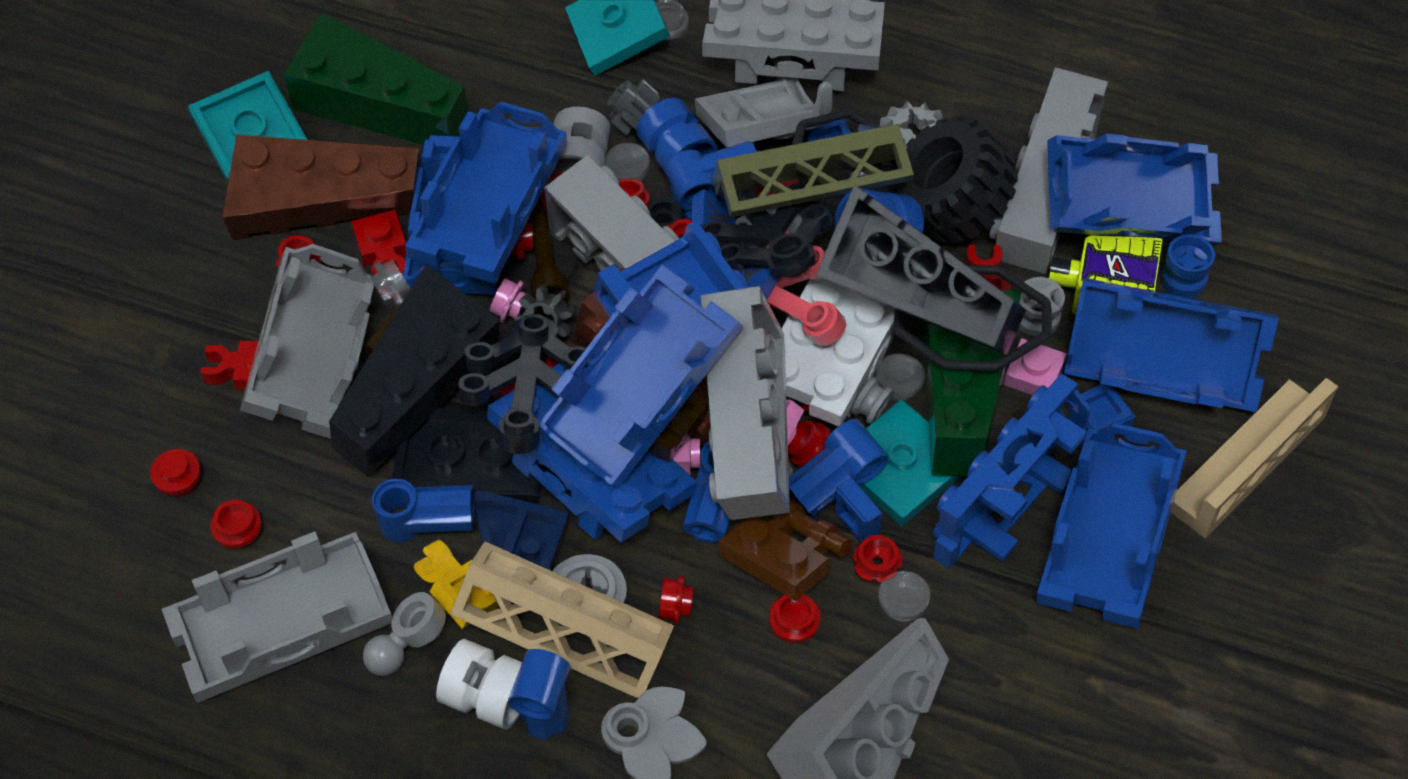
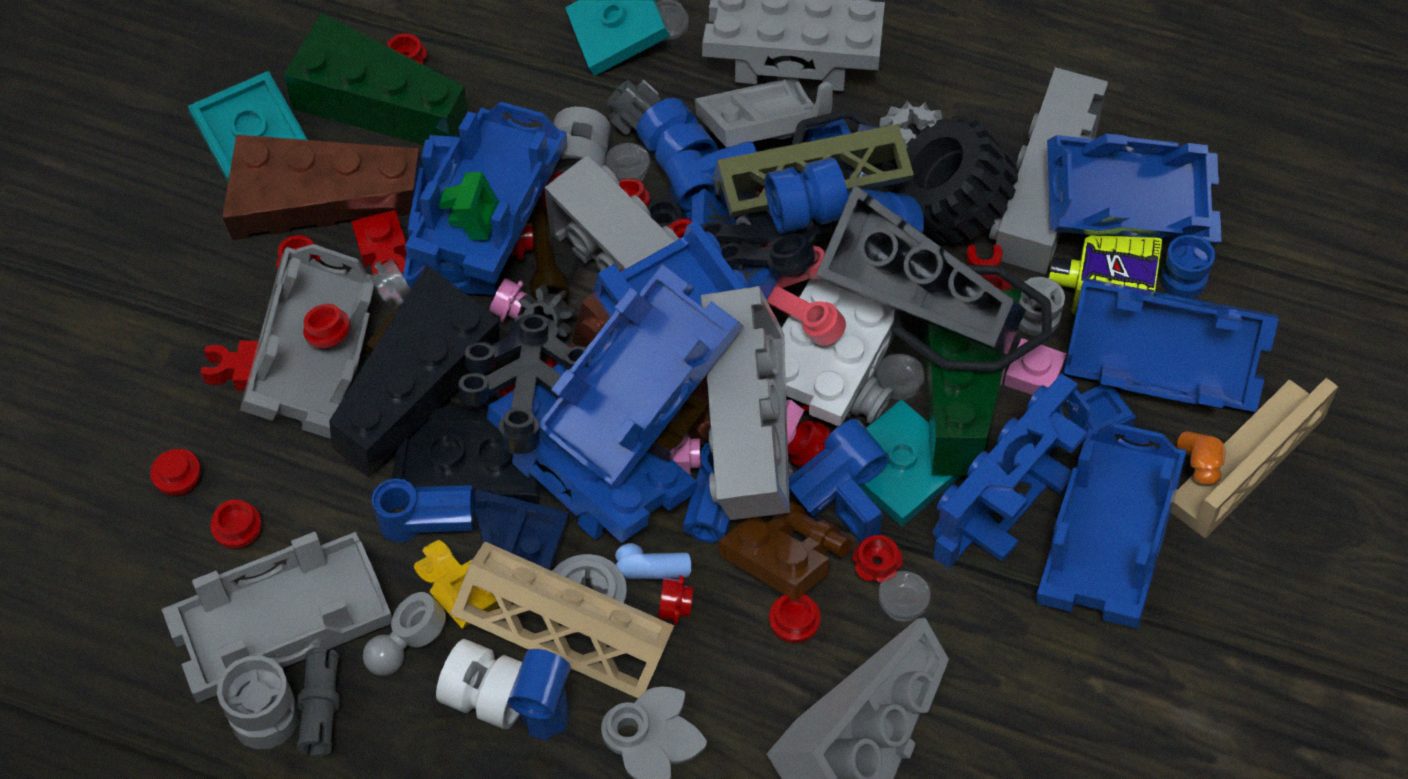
(258, 702): none -> light grey wheel
(318, 702): none -> dark grey pin
(326, 326): none -> red plate
(409, 46): none -> red plate
(471, 204): none -> green tile
(651, 565): none -> light blue arm
(804, 196): none -> blue wheel
(1206, 456): none -> orange arm

